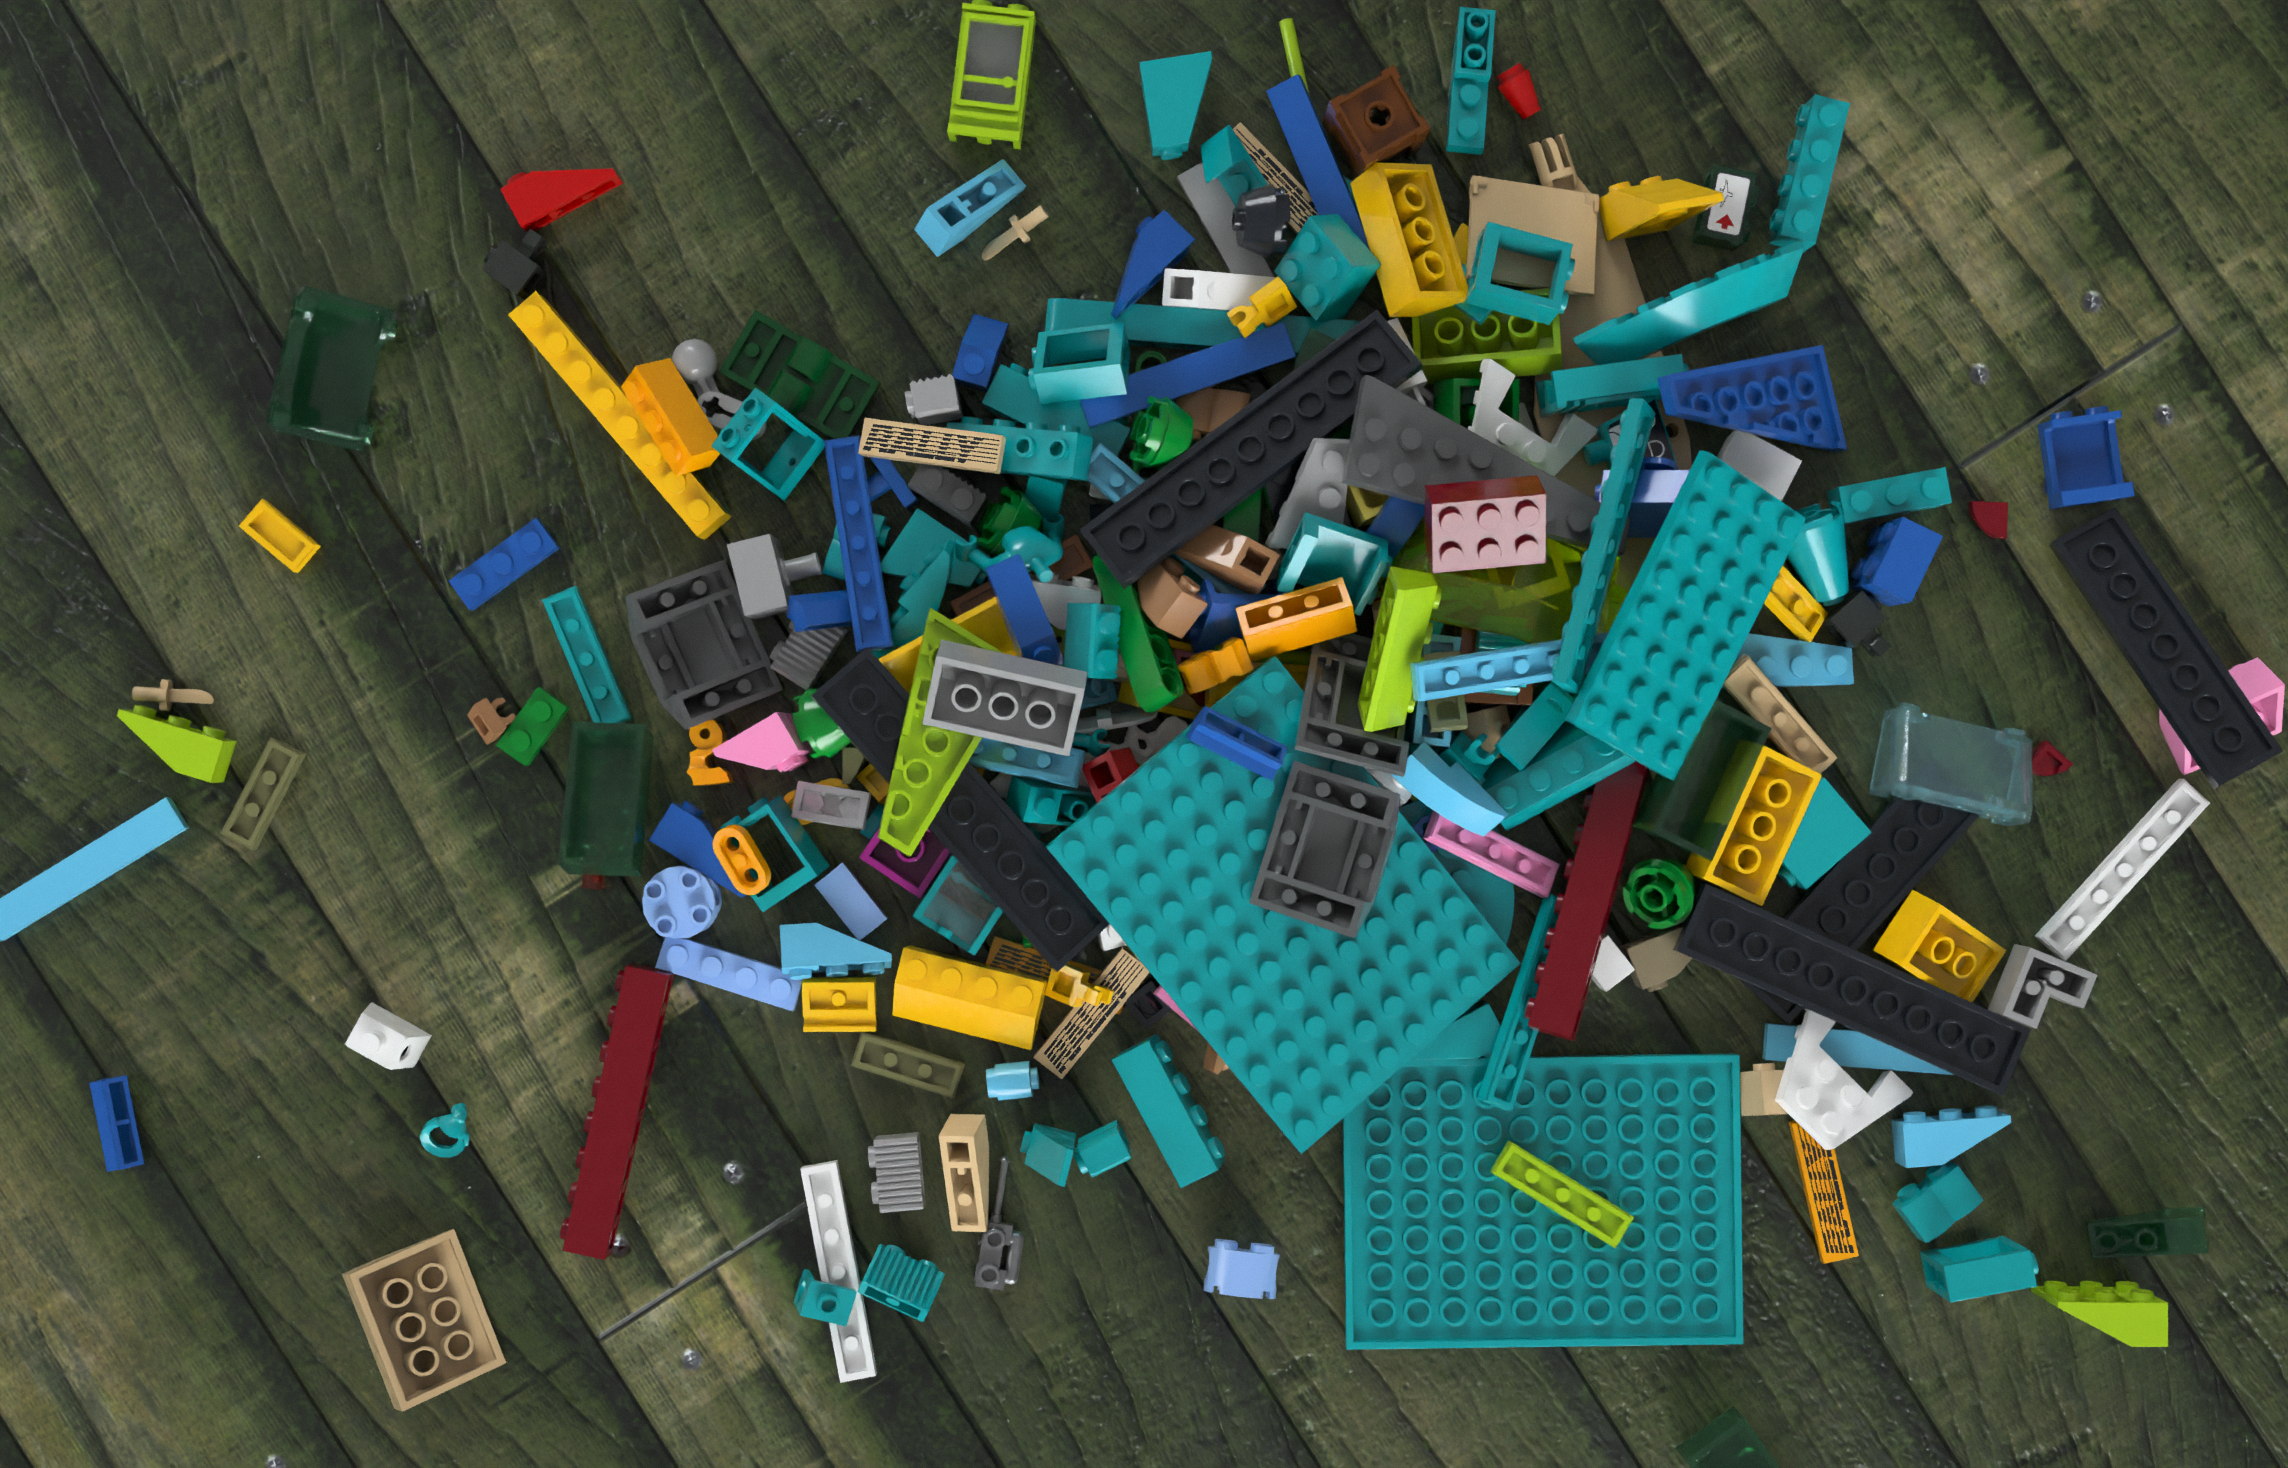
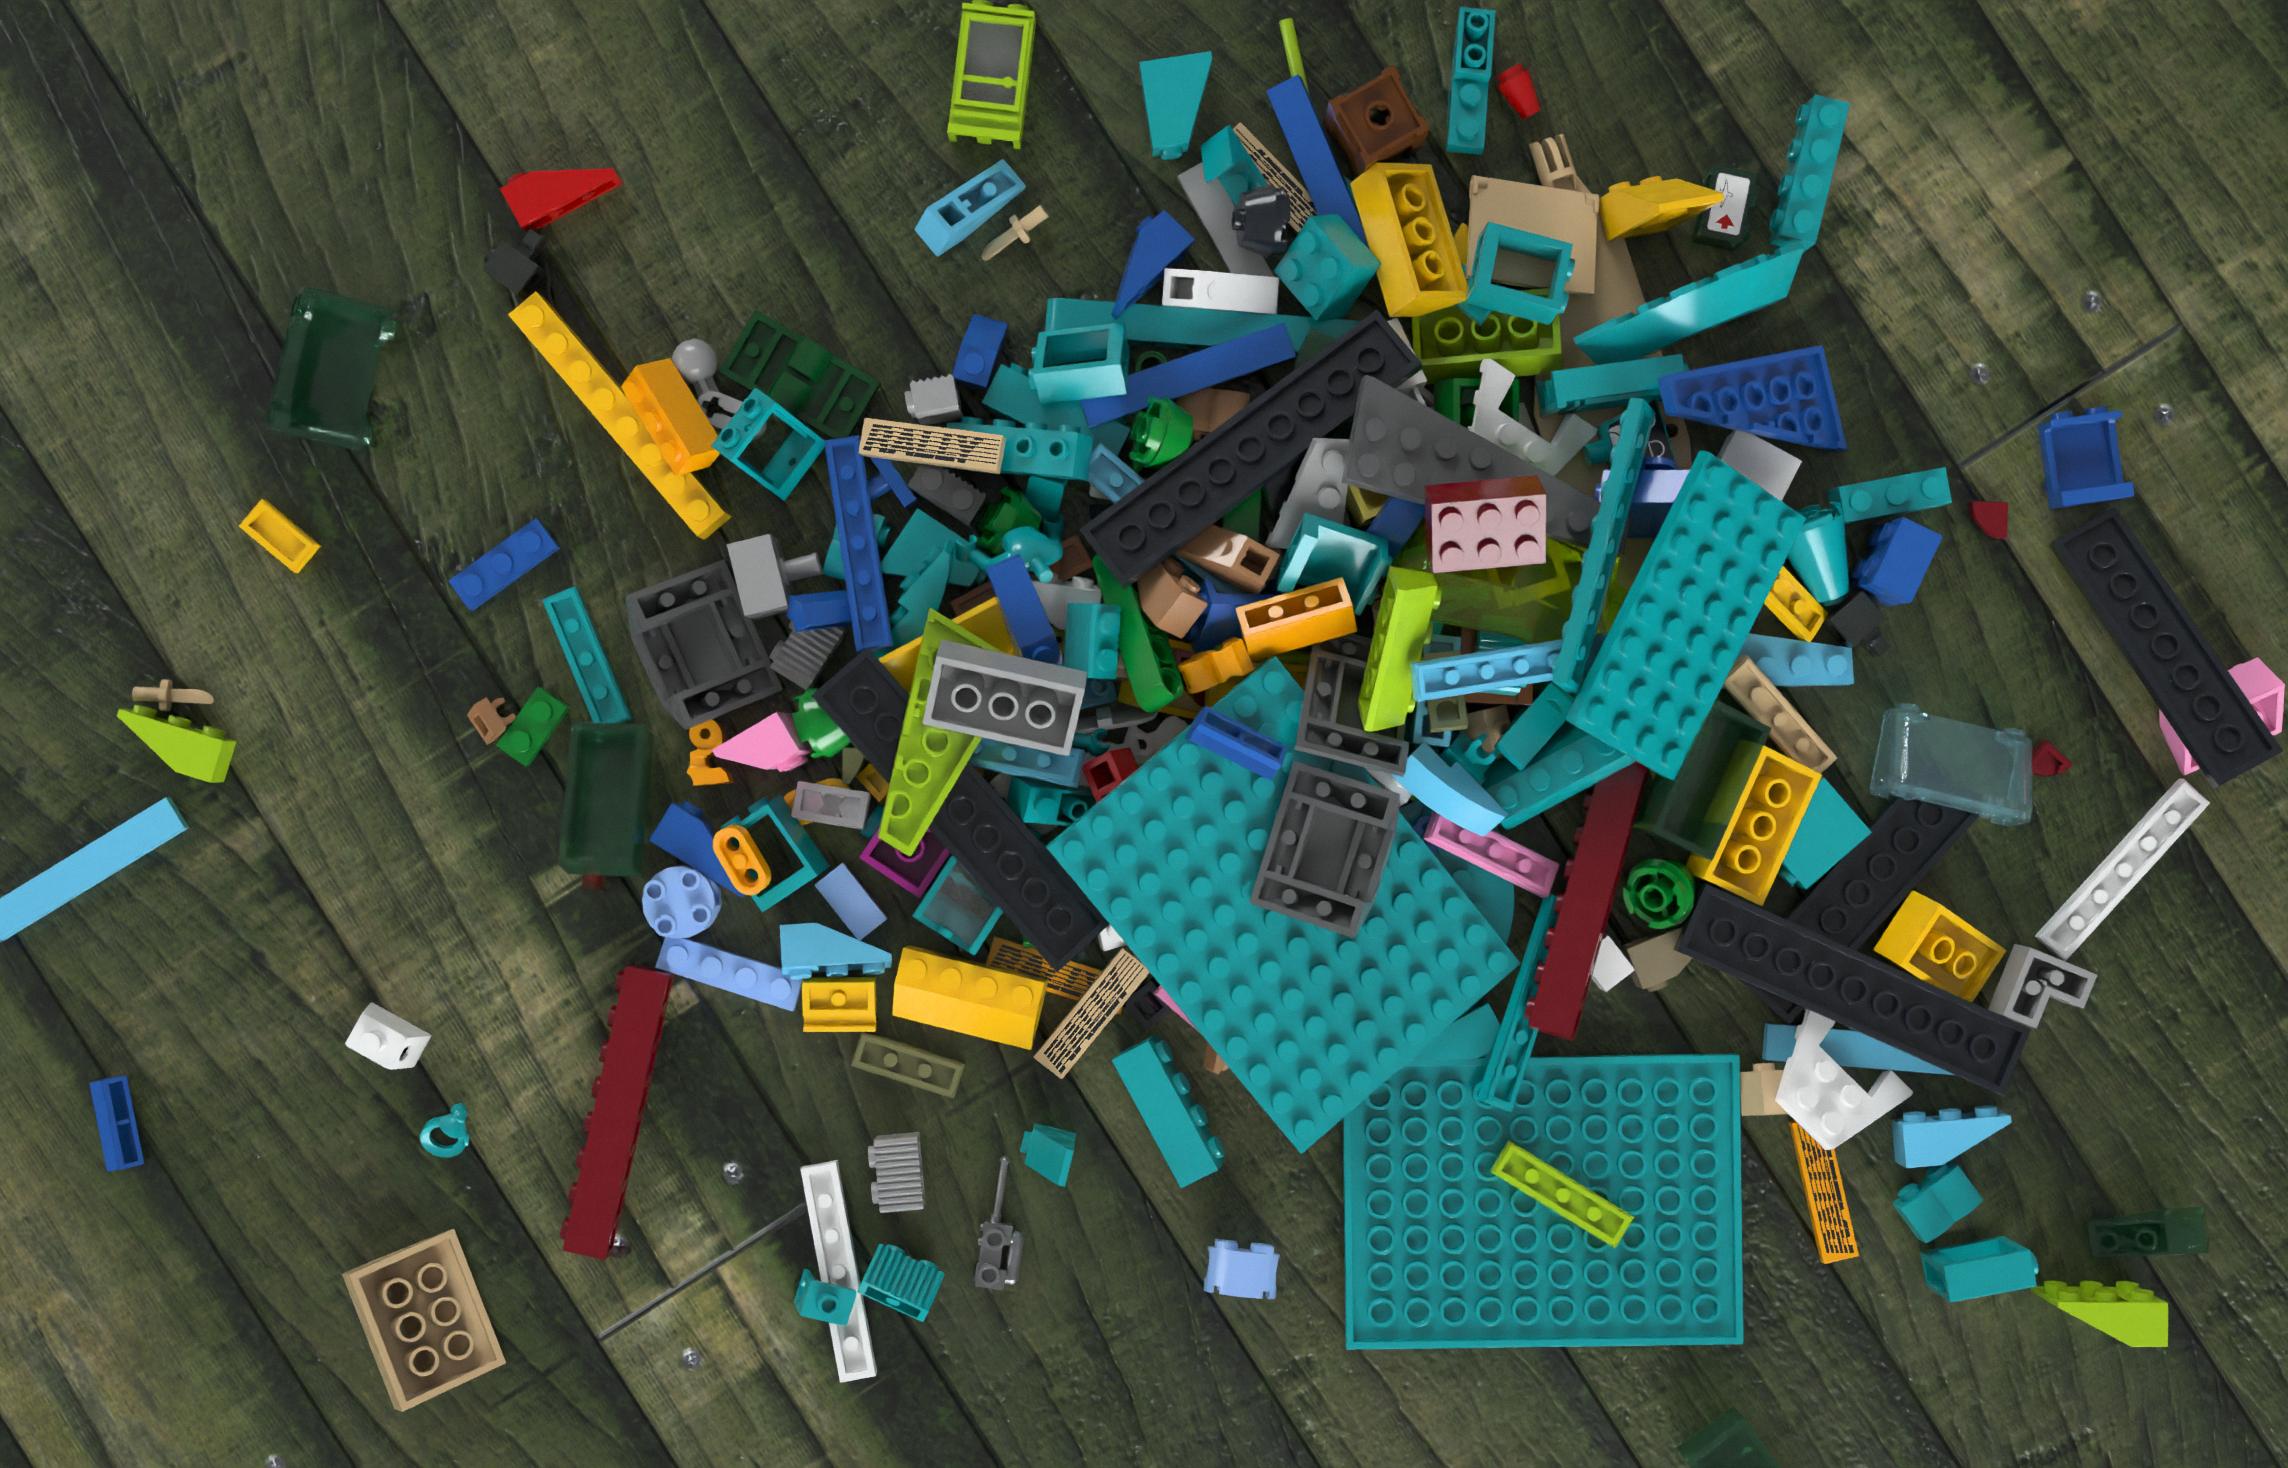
(263, 793): olive tile -> none
(966, 1171): tan slope -> none
(1012, 1080): medium azure brick -> none
(1072, 987): yellow plate -> none
(1102, 1149): teal brick -> none
(1267, 307): yellow plate -> none

